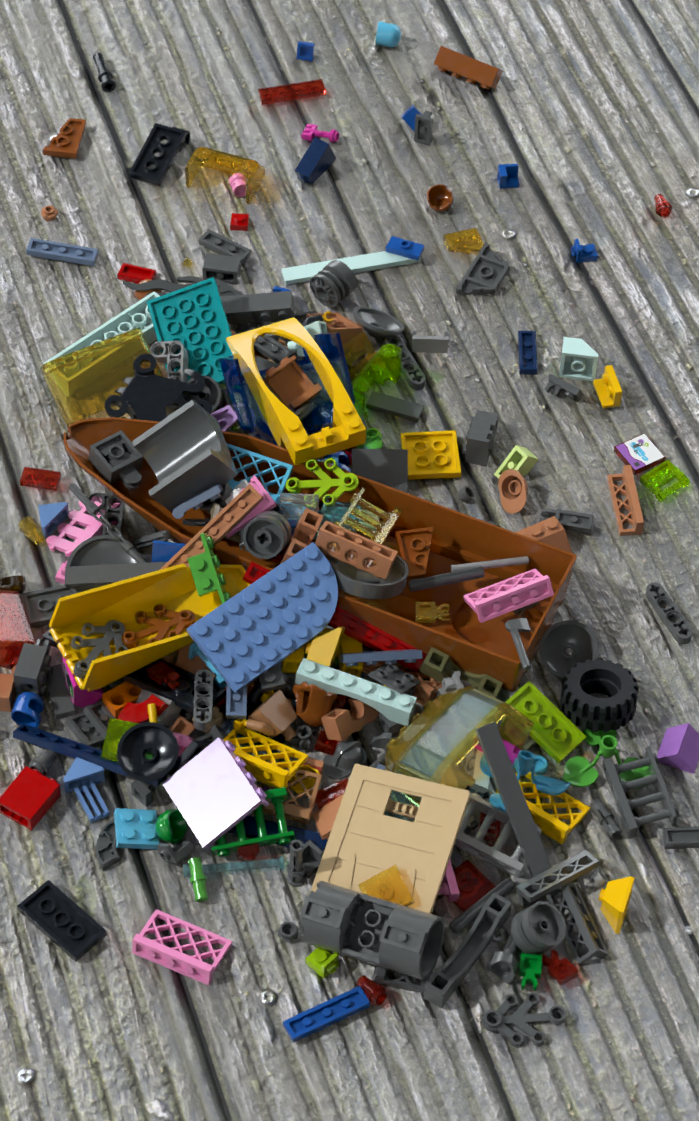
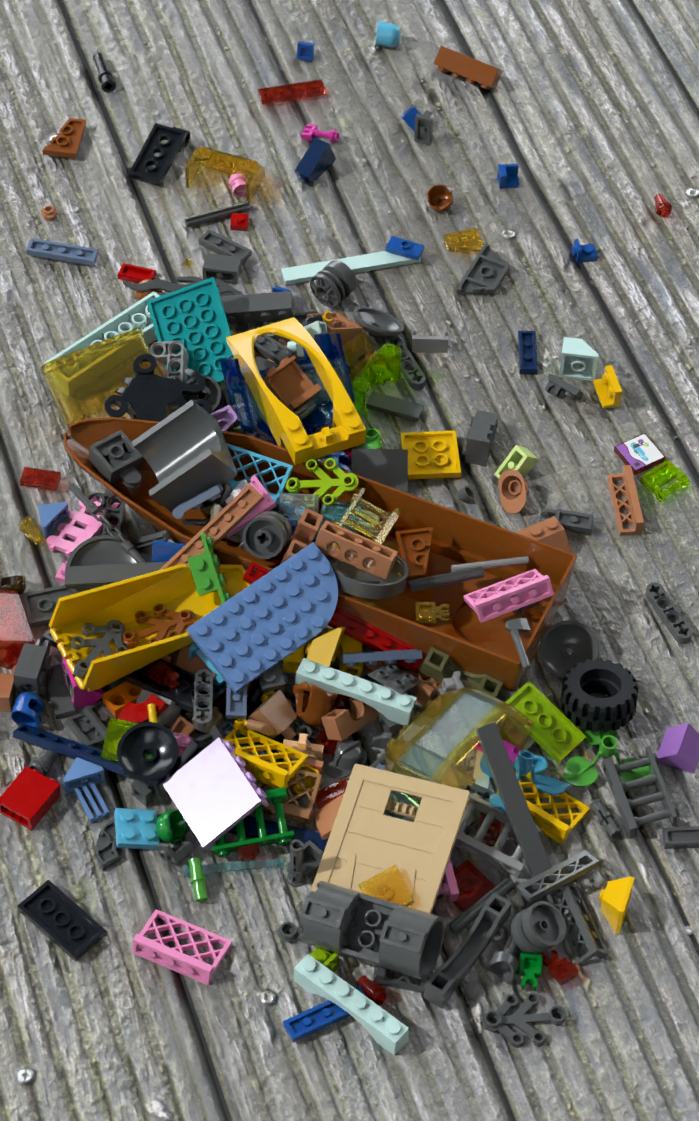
(216, 214): none -> dark grey axle
(312, 750): none -> light nougat hinge
(381, 1025): none -> light aqua arch

